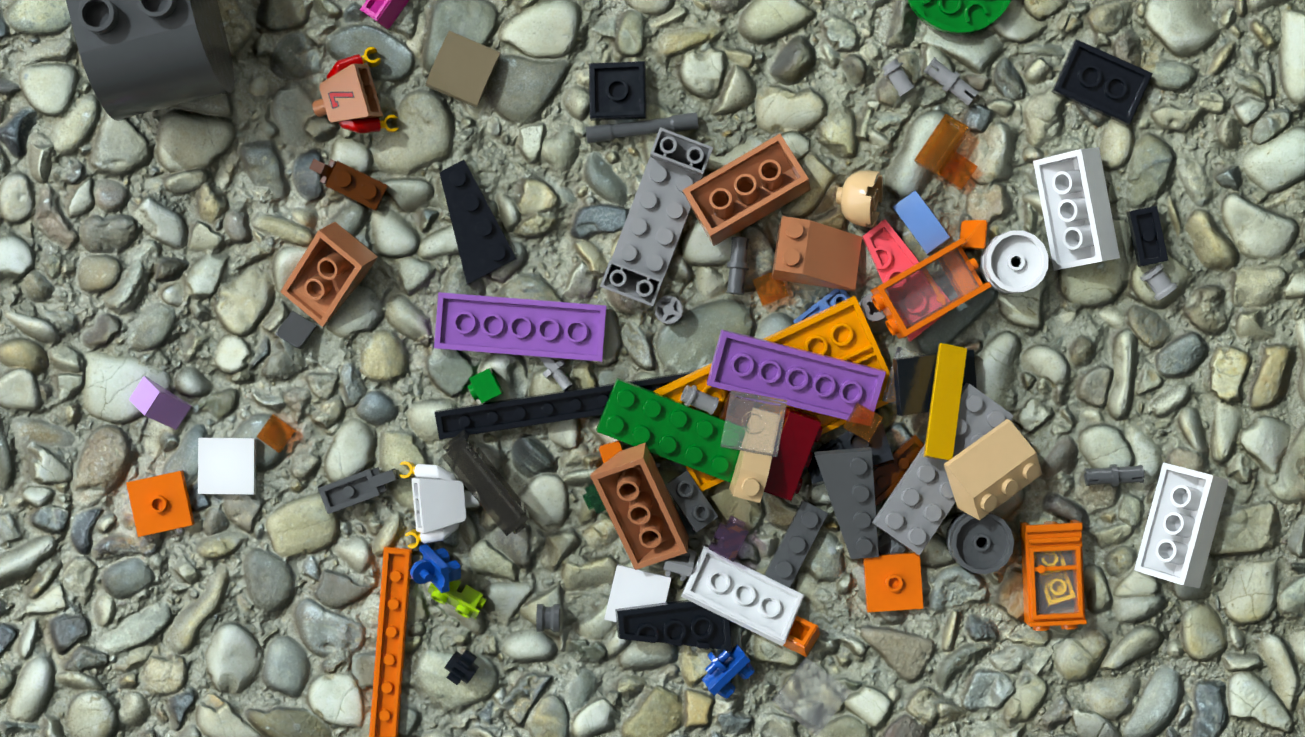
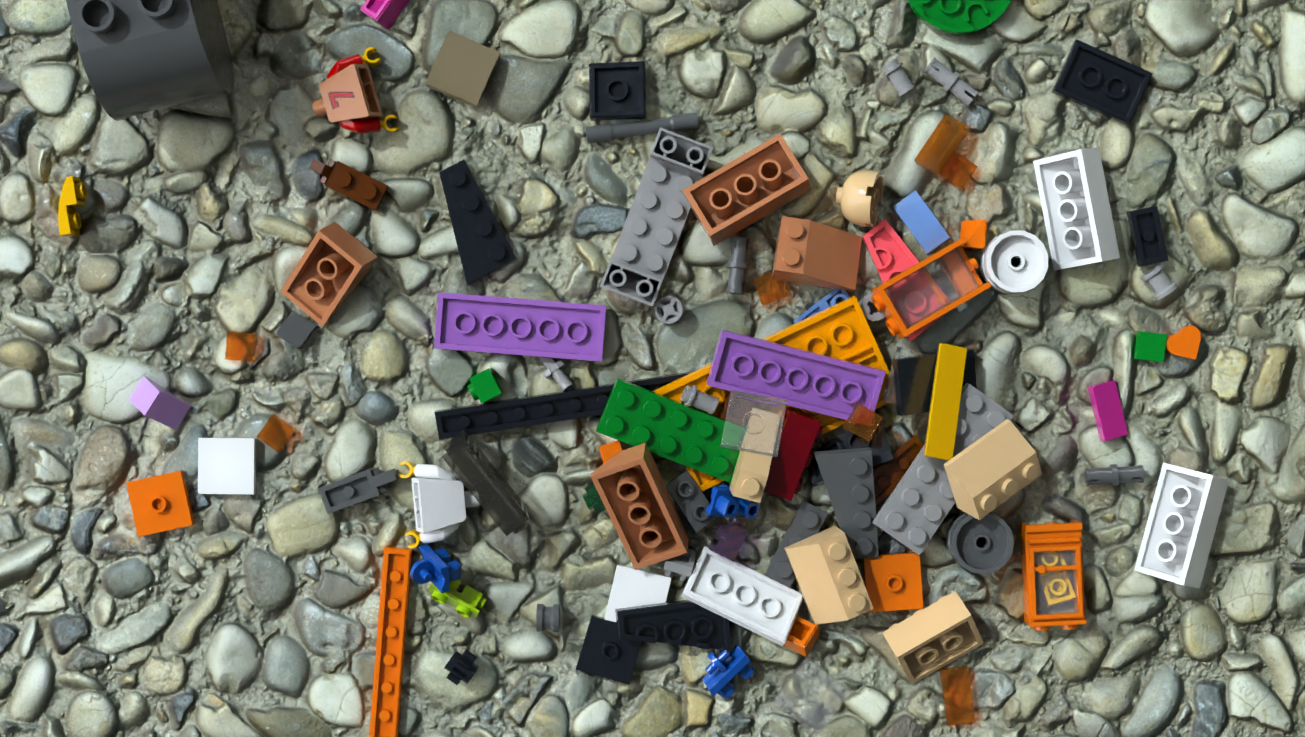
(72, 196): none -> yellow slope
(241, 346): none -> clear orange tile
(606, 654): none -> black plate
(727, 505): none -> blue hips
(829, 577): none -> tan slope
(933, 637): none -> tan slope
(957, 695): none -> clear orange tile
(1107, 410): none -> dark pink slope
(1150, 346): none -> green tile
(1184, 343): none -> orange tile

